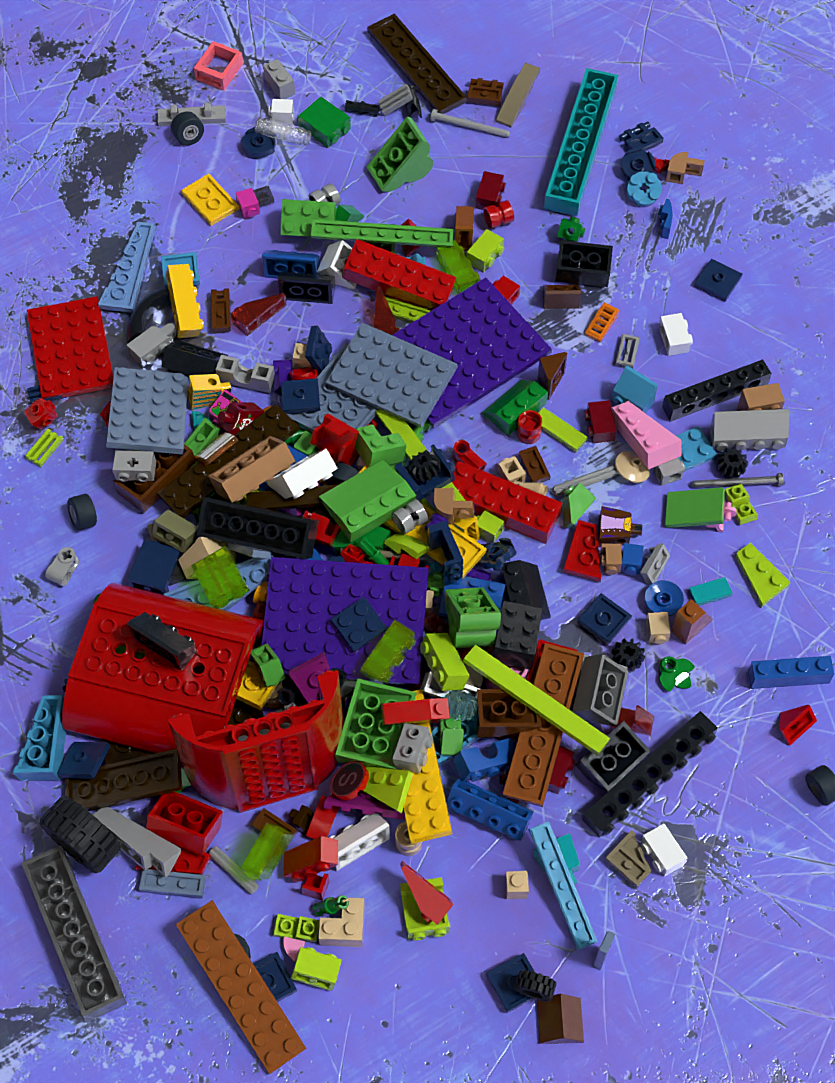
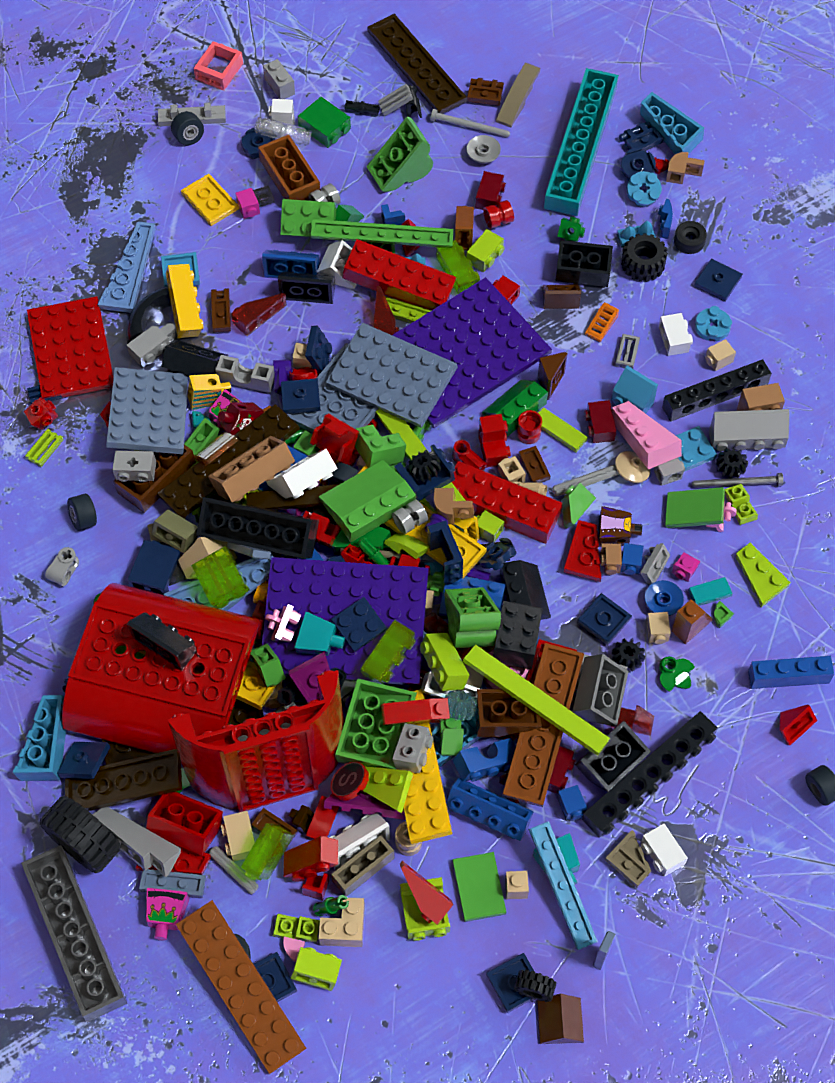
(165, 910): none -> dark pink torso
(239, 834): none -> tan brick
(280, 631): none -> hips
(288, 169): none -> dark orange brick
(317, 636): none -> teal torso
(363, 866): none -> dark tan brick
(395, 217): none -> blue panel
(479, 886): none -> bright green tile
(483, 149): none -> light grey dish
(492, 439): none -> red brick
(572, 803): none -> blue brick
(624, 234): none -> dark azure tile
(644, 246): none -> black tyre
(676, 128): none -> dark azure wedge
(685, 567): none -> dark pink bracket
(690, 228): none -> black tyre
(714, 315): none -> dark azure plate
(720, 355): none -> tan brick
(722, 614): none -> bright green tile

